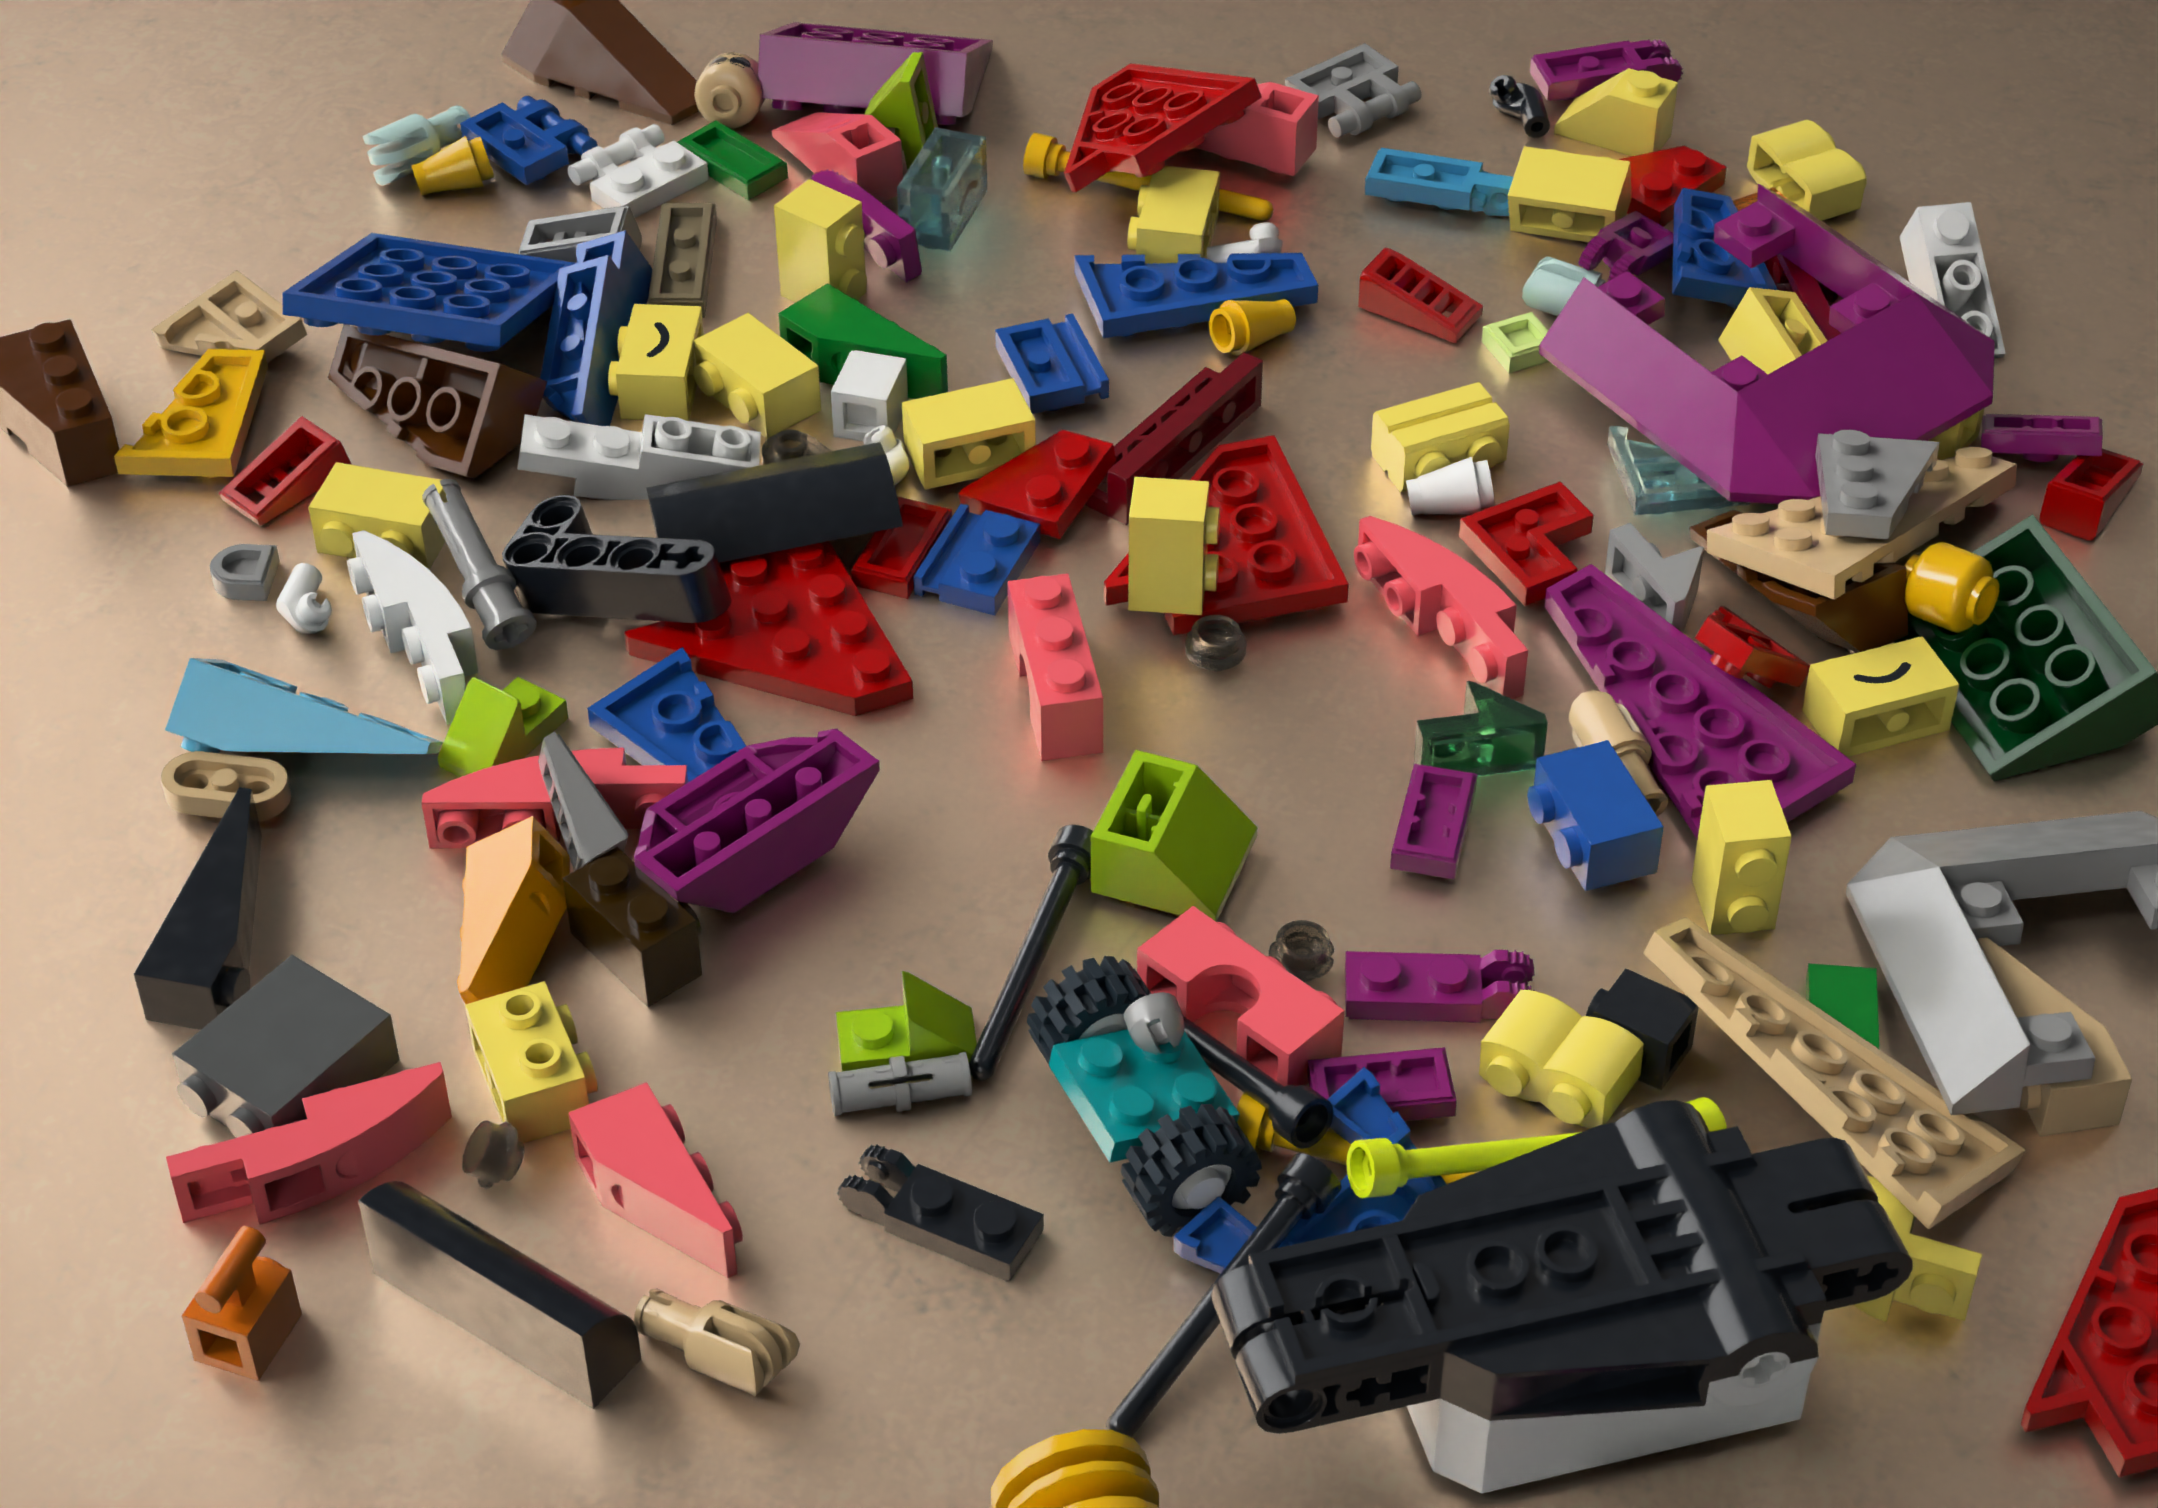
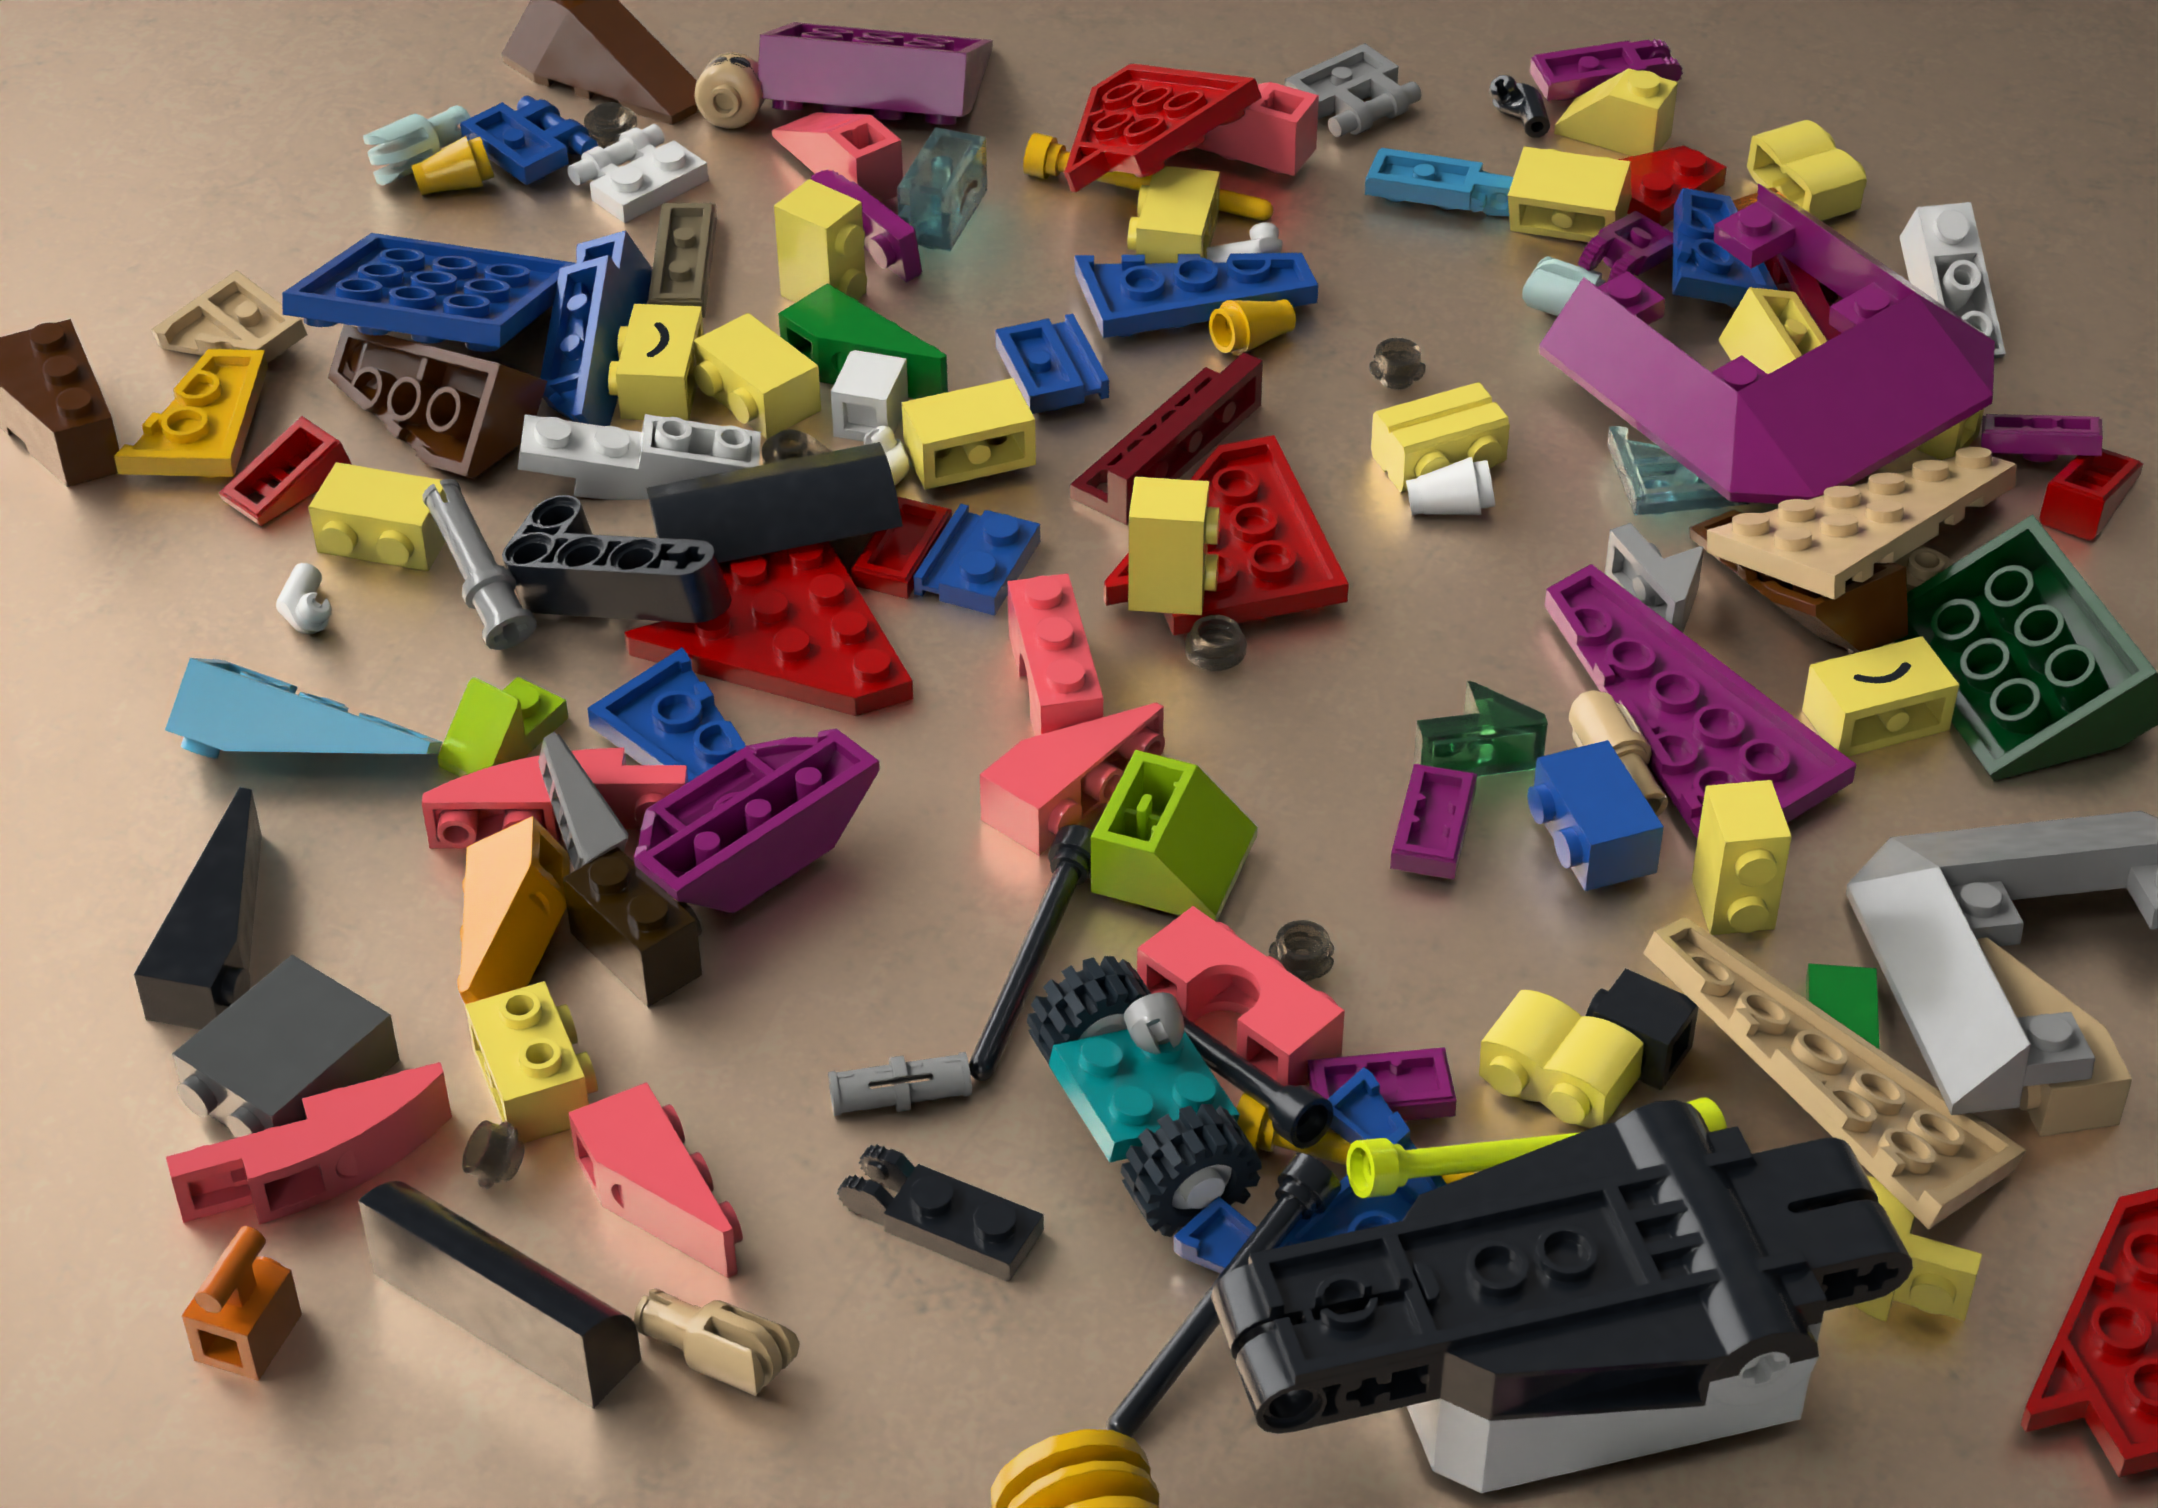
(208, 781): tan plate -> none
(245, 571): light grey tile -> none
(415, 616): white slope -> none
(574, 229): light grey slope -> none
(609, 122): none -> clear smoke plate
(736, 160): green tile -> none
(906, 106): lime slope -> none
(922, 1028): lime slope -> none
(1044, 482): red wing -> none
(1064, 774): none -> coral slope
(1397, 363): none -> clear smoke plate
(1400, 288): red slope -> none
(1433, 985): magenta hinge -> none
(1445, 593): coral slope -> none
(1515, 341): yellowish green tile -> none
(1521, 539): red plate -> none
(1747, 651): red wing -> none
(1869, 481): light grey wing -> none
(1950, 587): yellow head -> none

